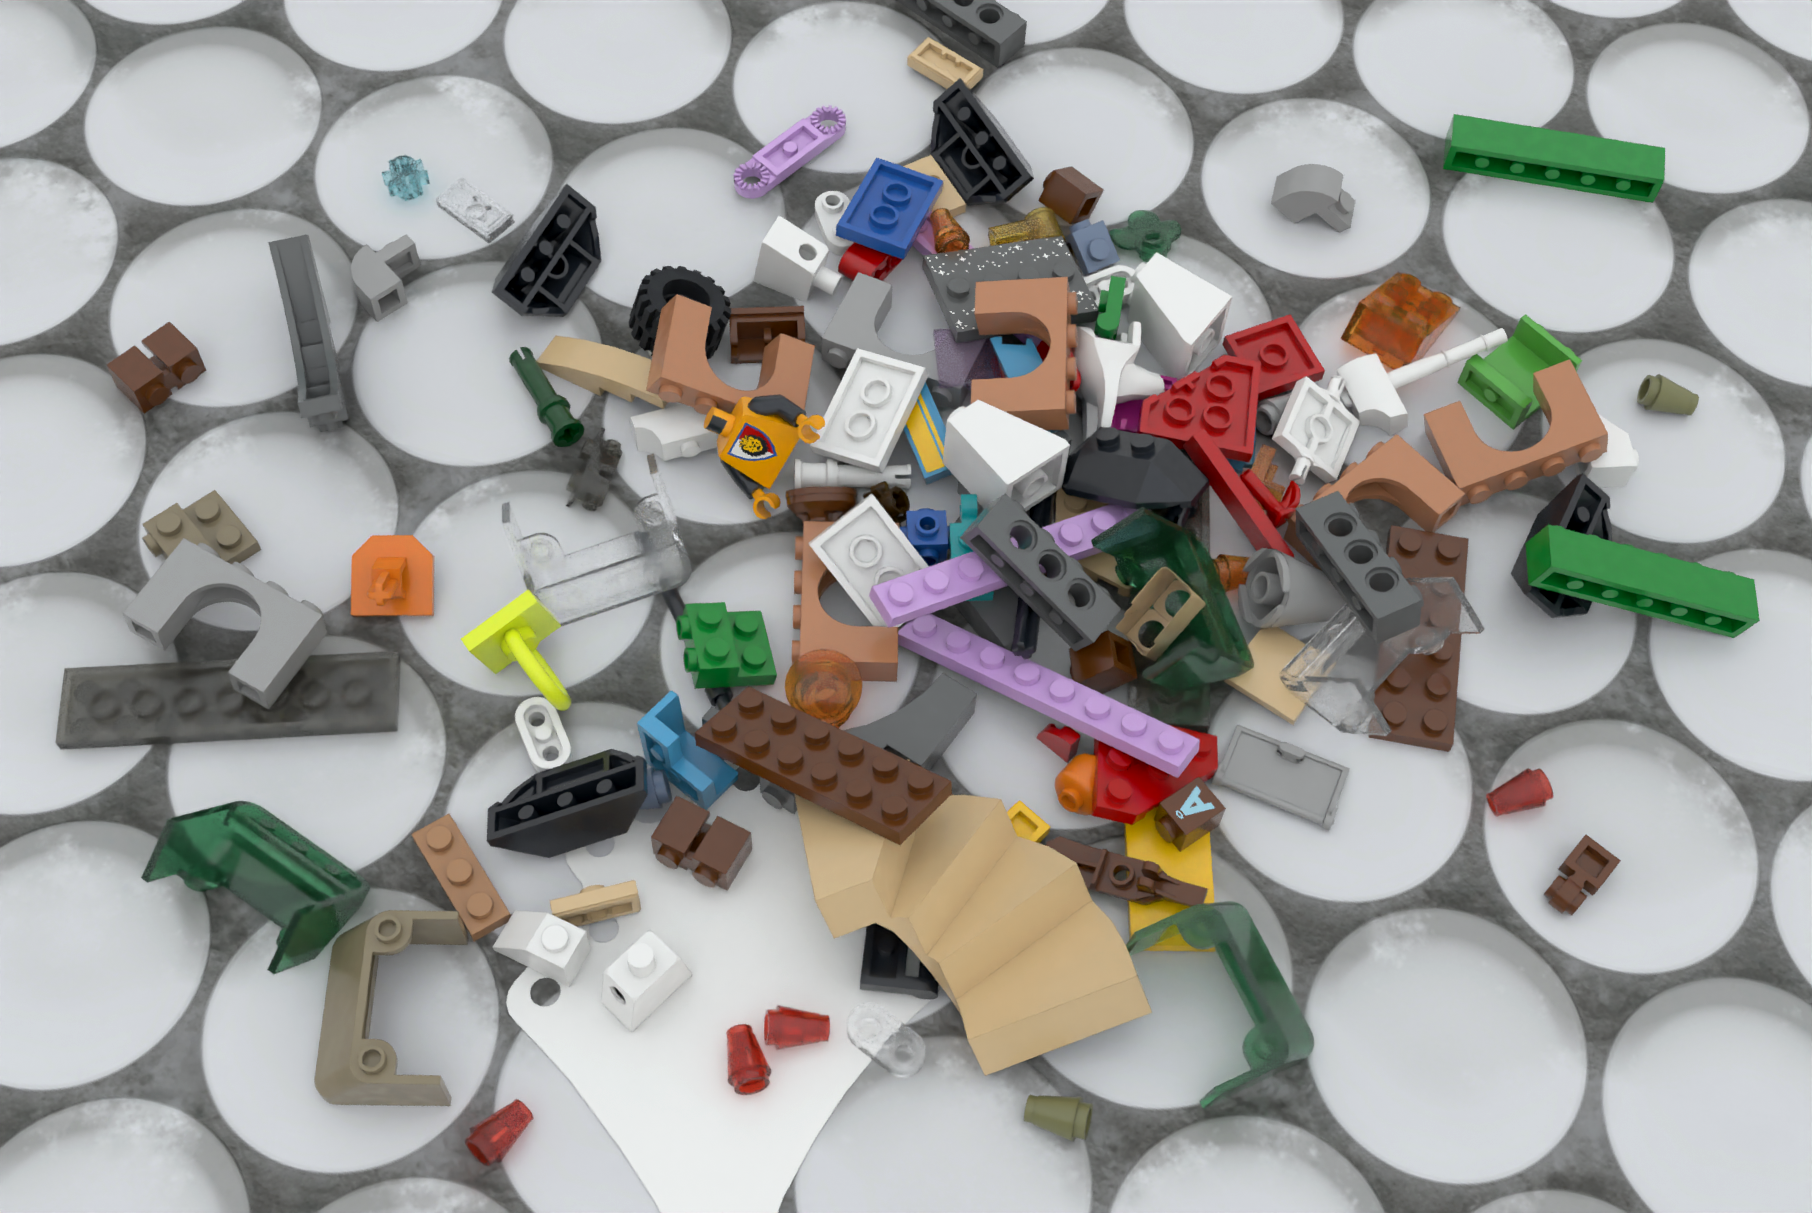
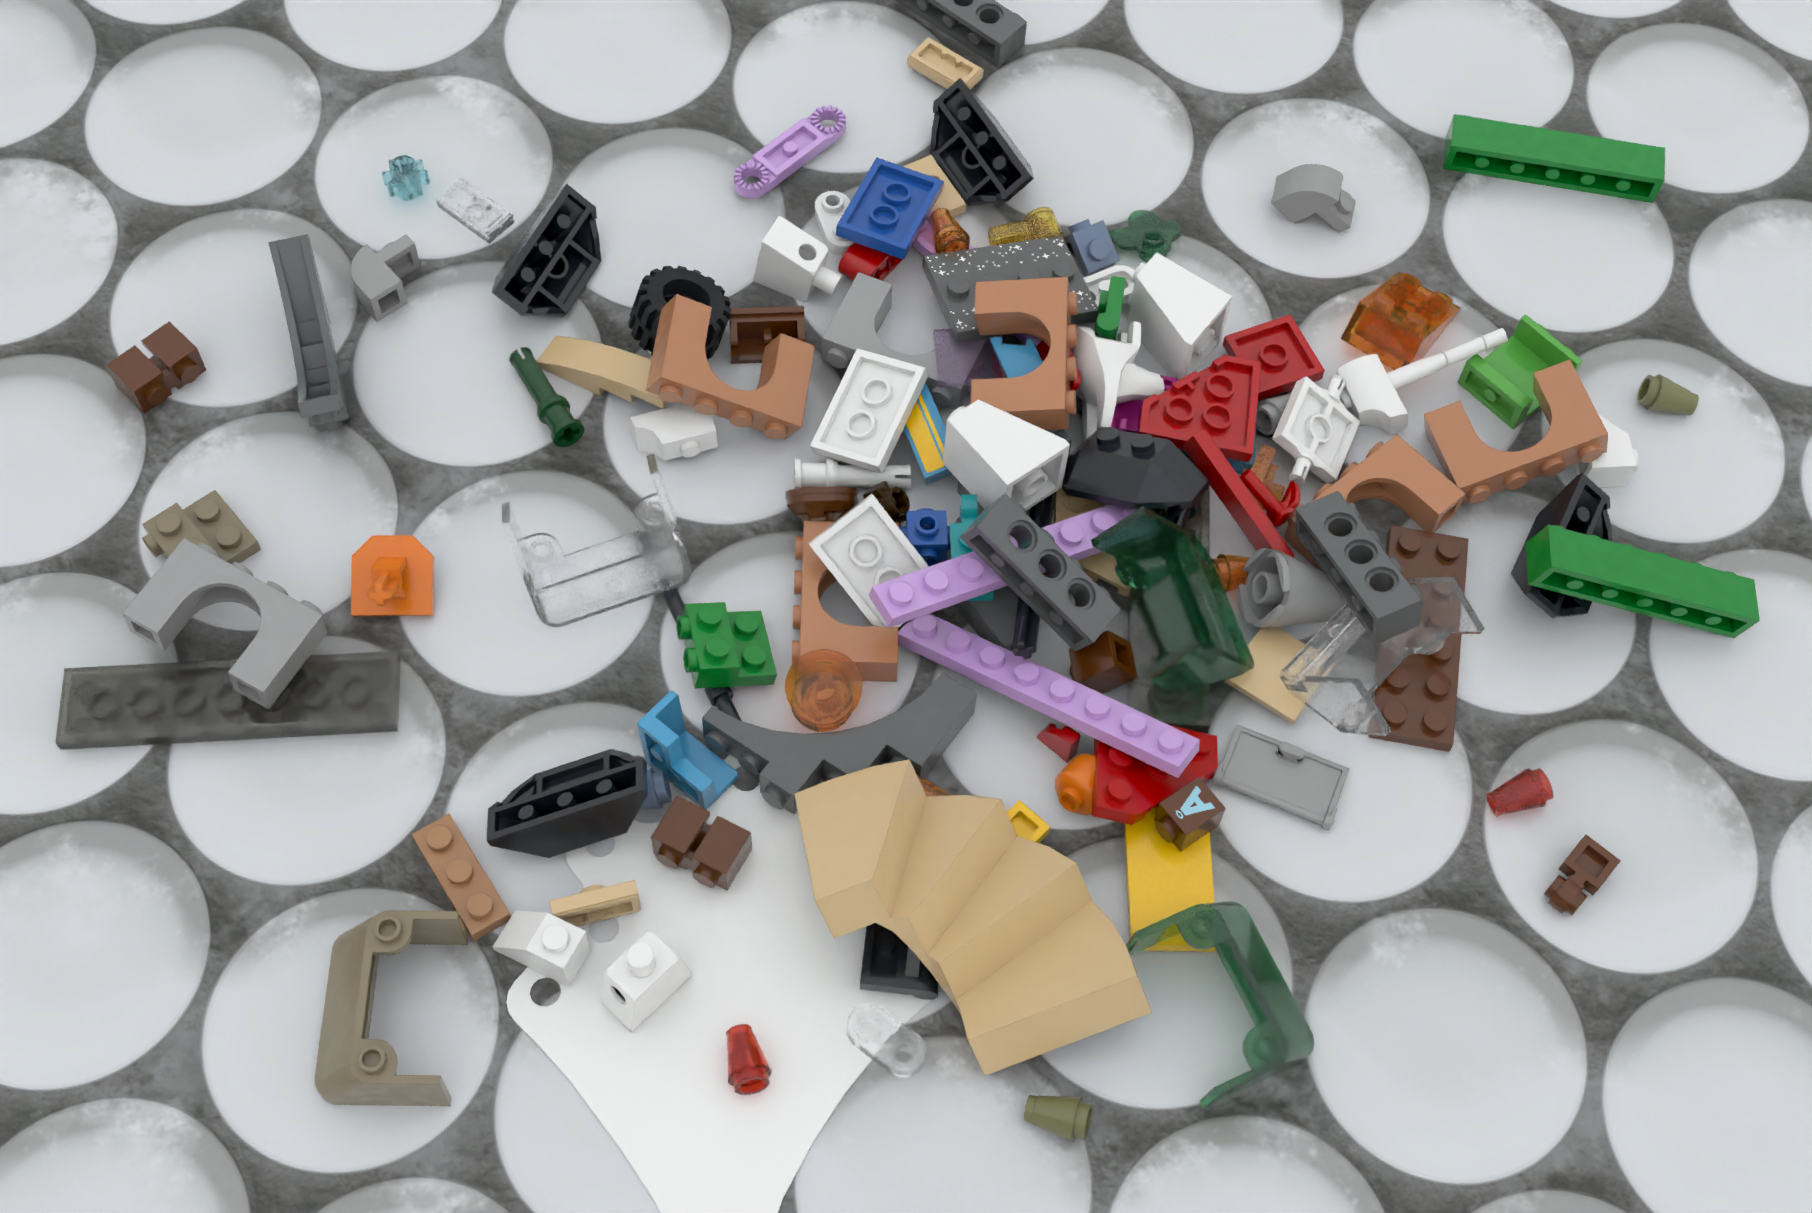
(267, 868): clear green windscreen -> none
(497, 1134): clear red cone -> none
(514, 636): neon yellow tile -> none
(542, 739): white plate -> none
(586, 483): clear smoke hinge -> none
(758, 441): light orange torso -> none
(794, 1027): clear red cone -> none
(824, 764): reddish brown plate -> none
(1070, 194): reddish brown brick -> none
(1141, 613): tan piece -> none
(1145, 883): reddish brown piece -> none

